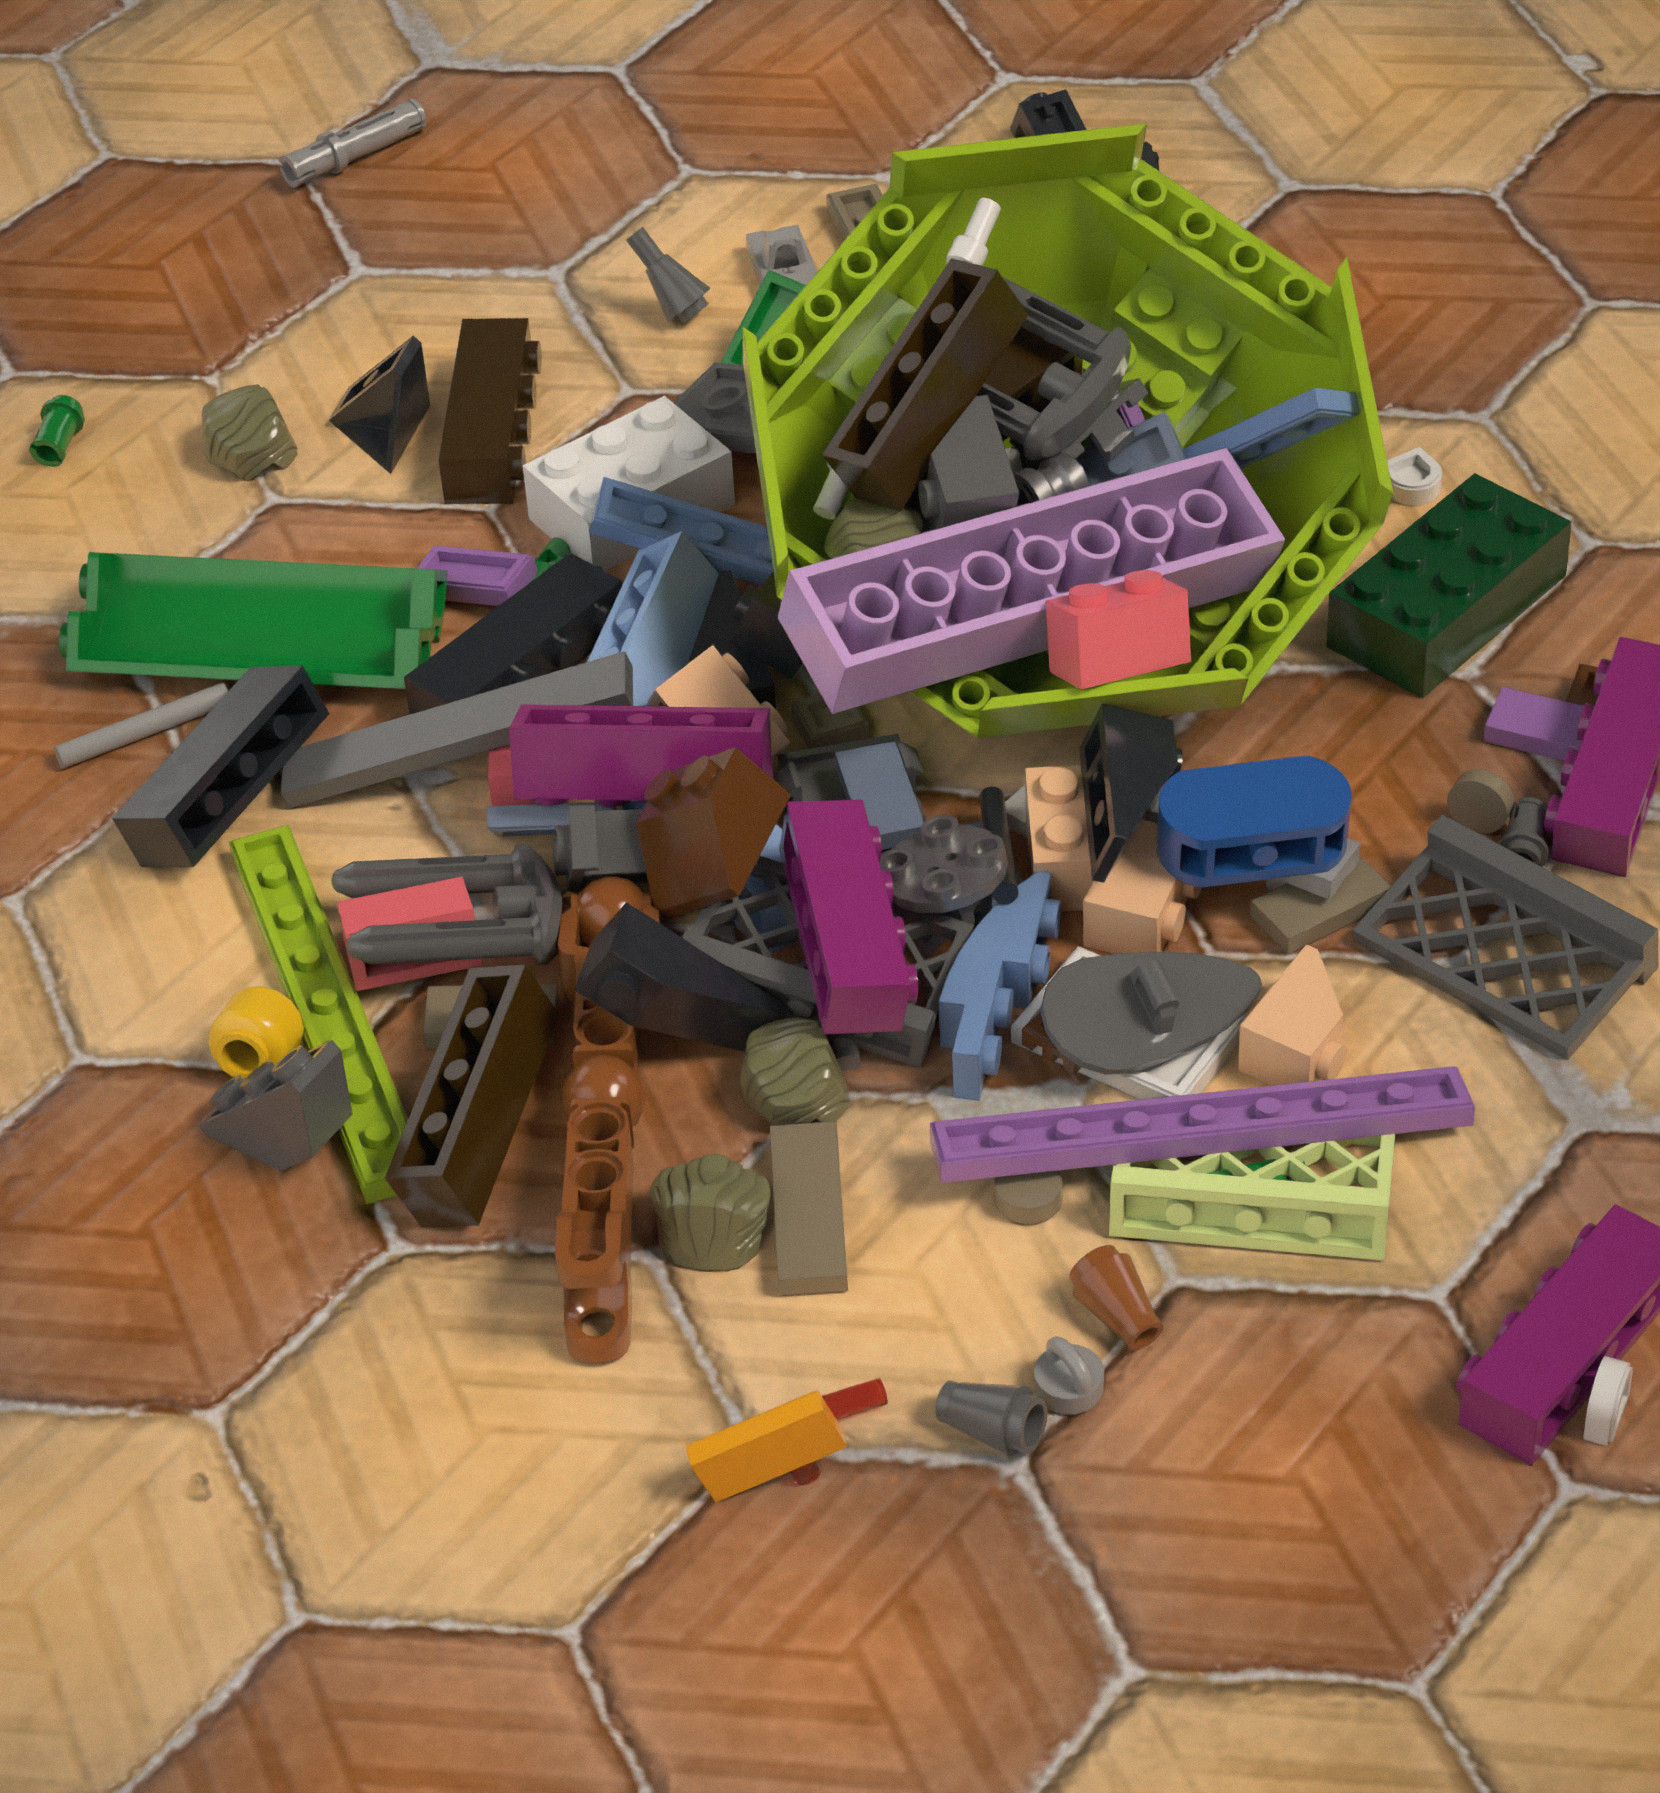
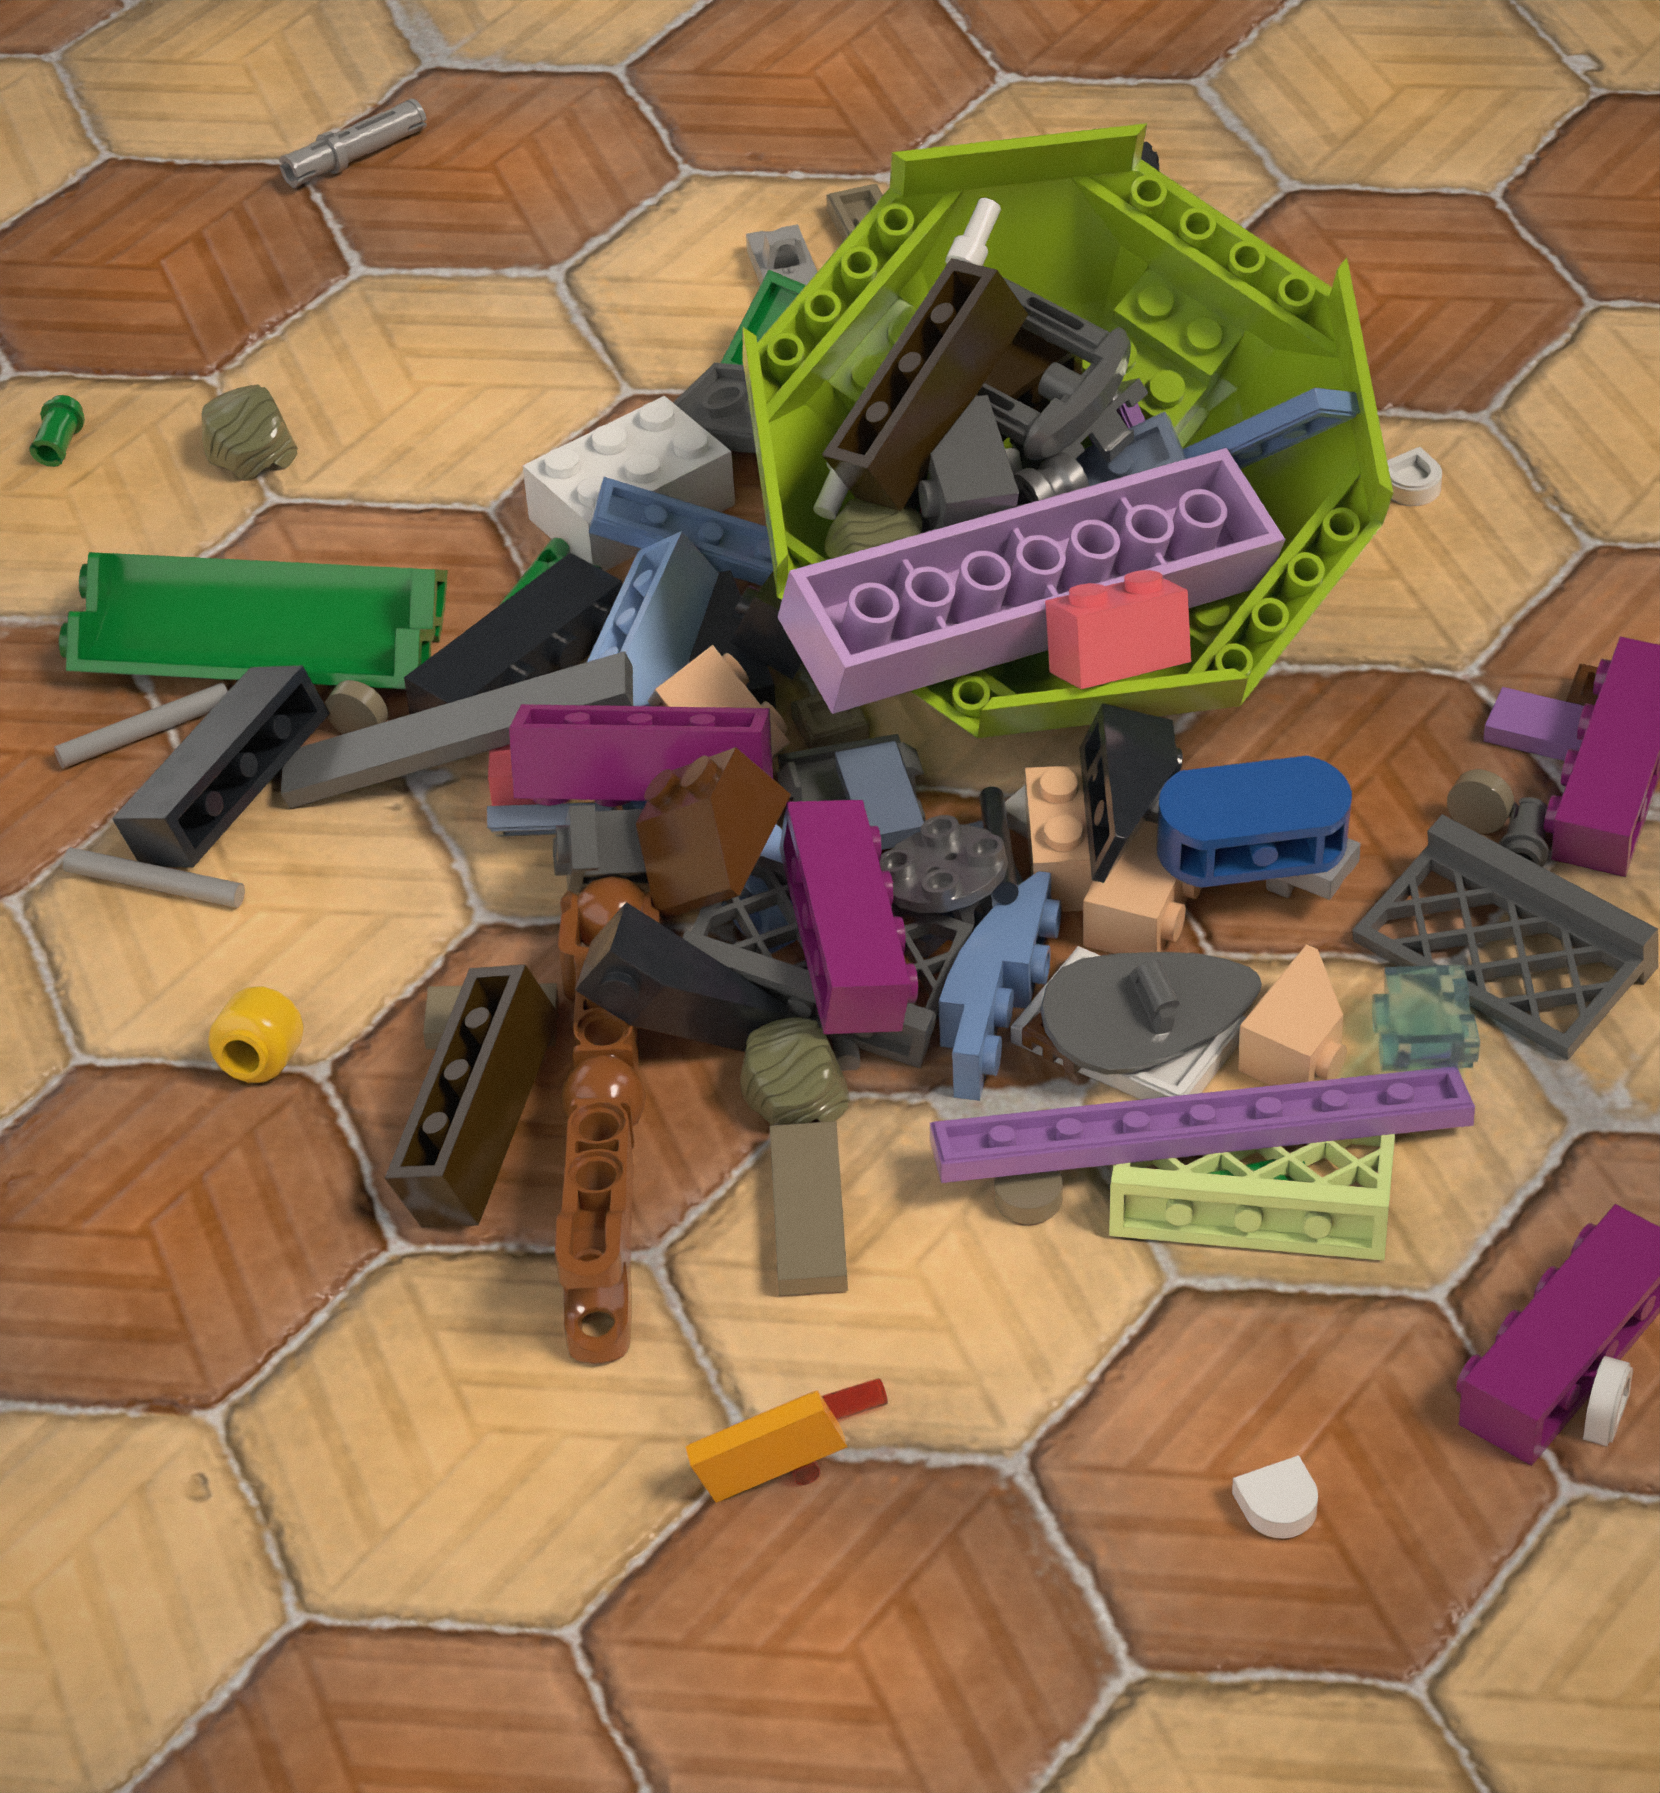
(154, 877): none -> light grey bar
(283, 1109): dark grey slope -> none
(324, 994): lime tile -> none
(355, 707): none -> dark tan tile
(386, 405): black slope -> none
(422, 903): coral brick -> none
(481, 574): medium lavender tile -> none
(489, 411): dark brown brick -> none
(524, 908): dark grey piece -> none
(675, 287): dark grey cone -> none
(710, 1213): olive hair -> none
(995, 1414): dark grey cone -> none
(1046, 115): black bracket -> none
(1068, 1377): light grey tile -> none
(1114, 1293): dark orange cone -> none
(1278, 1498): none -> white tile
(1300, 917): dark tan tile -> none
(1425, 1019): none -> clear light blue cylinder
(1448, 585): dark green brick -> none

